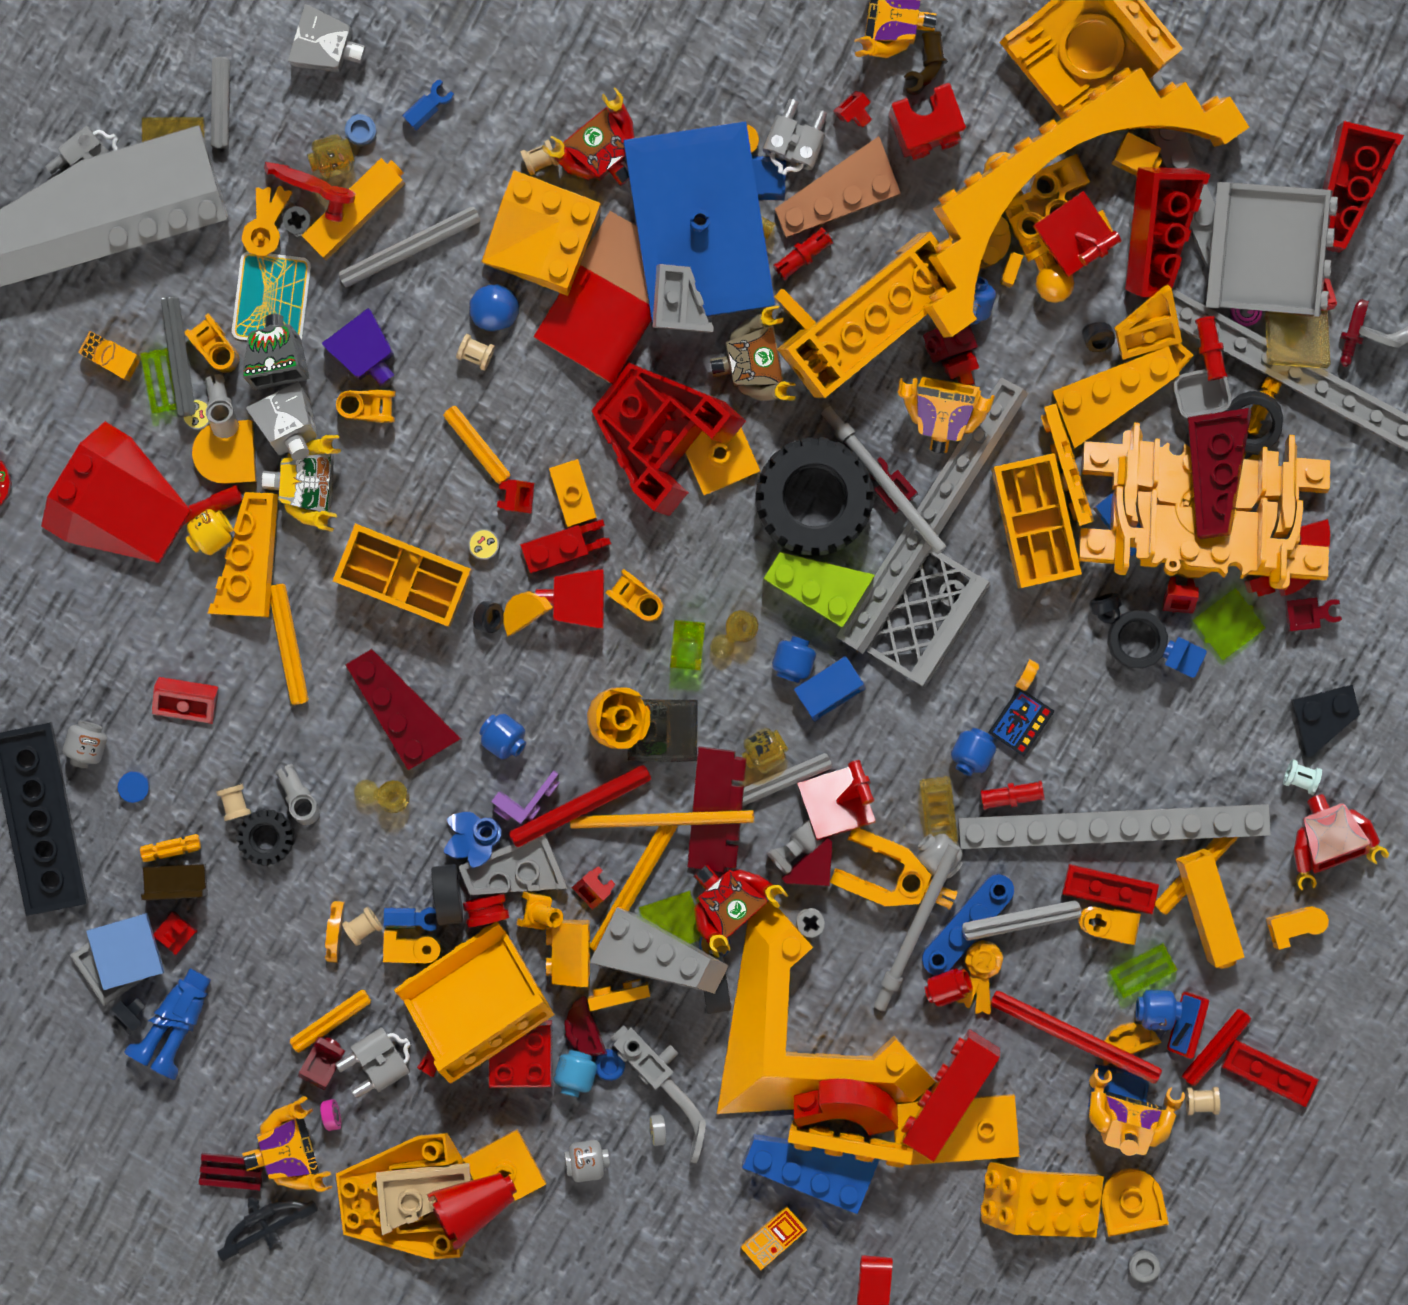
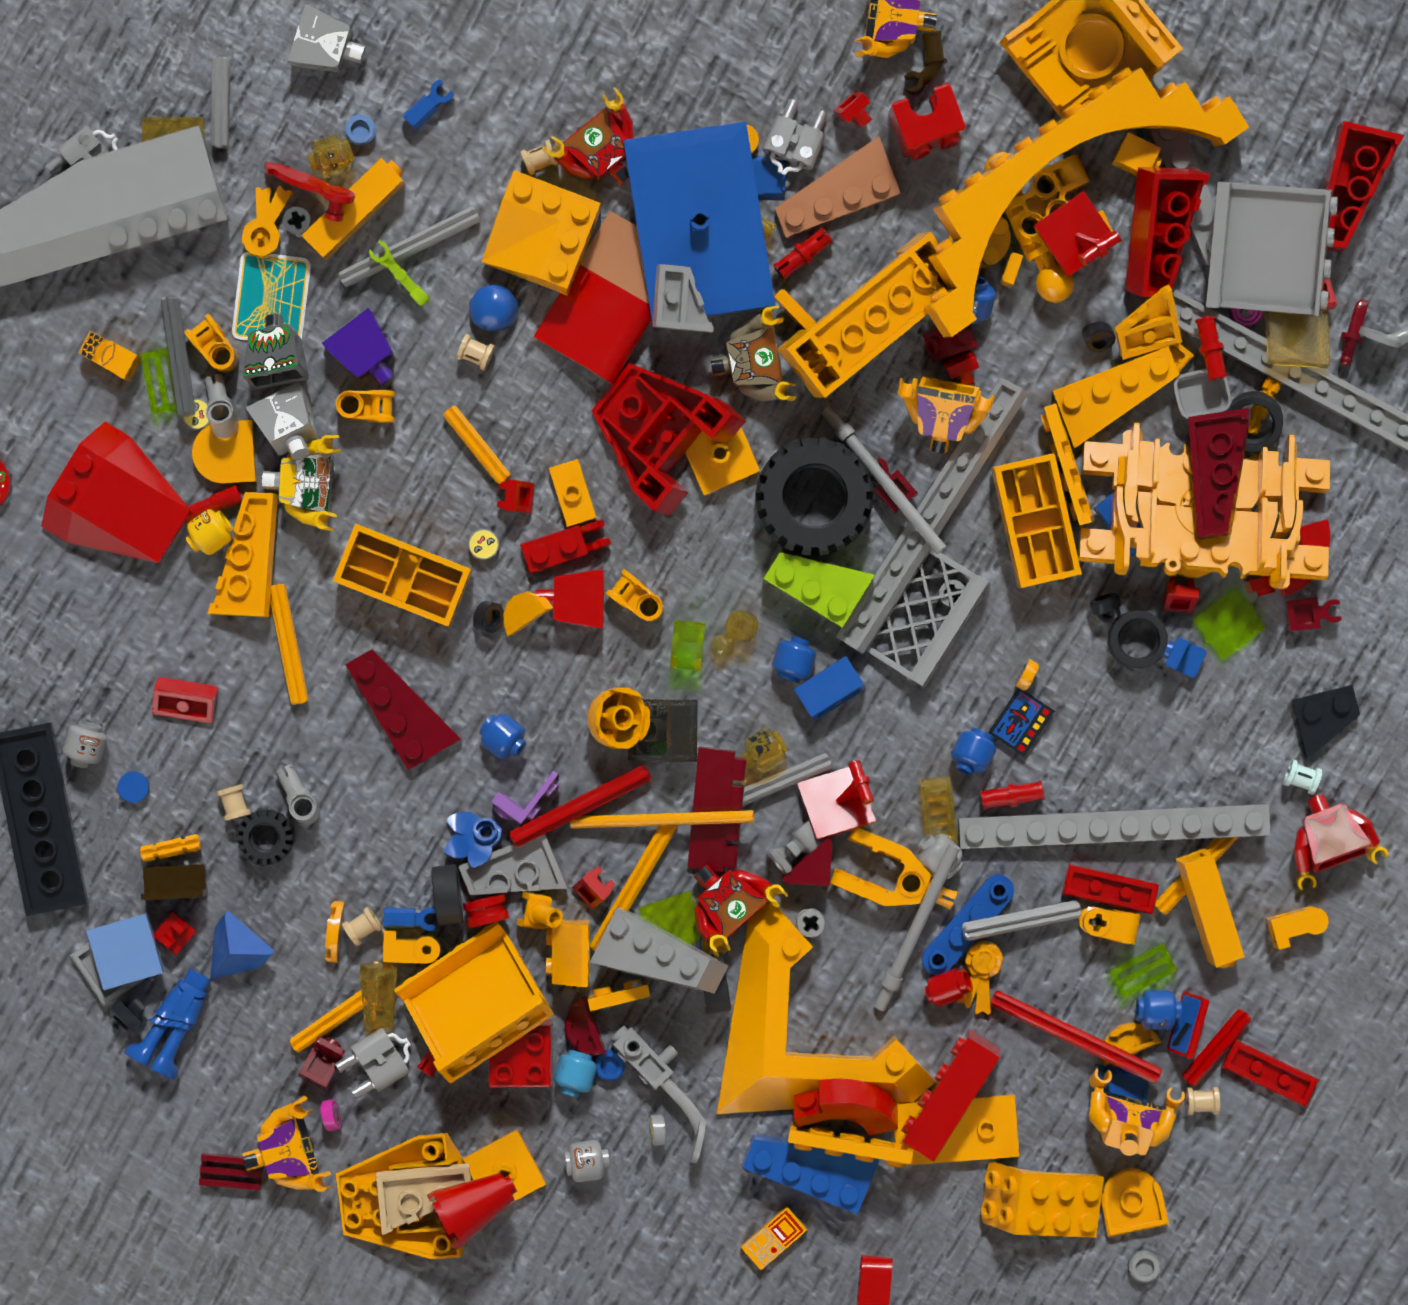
(236, 948): none -> blue slope
(259, 1215): black piece -> none
(367, 792): clear yellow plate -> none
(371, 977): none -> clear yellow slope
(399, 273): none -> lime piece

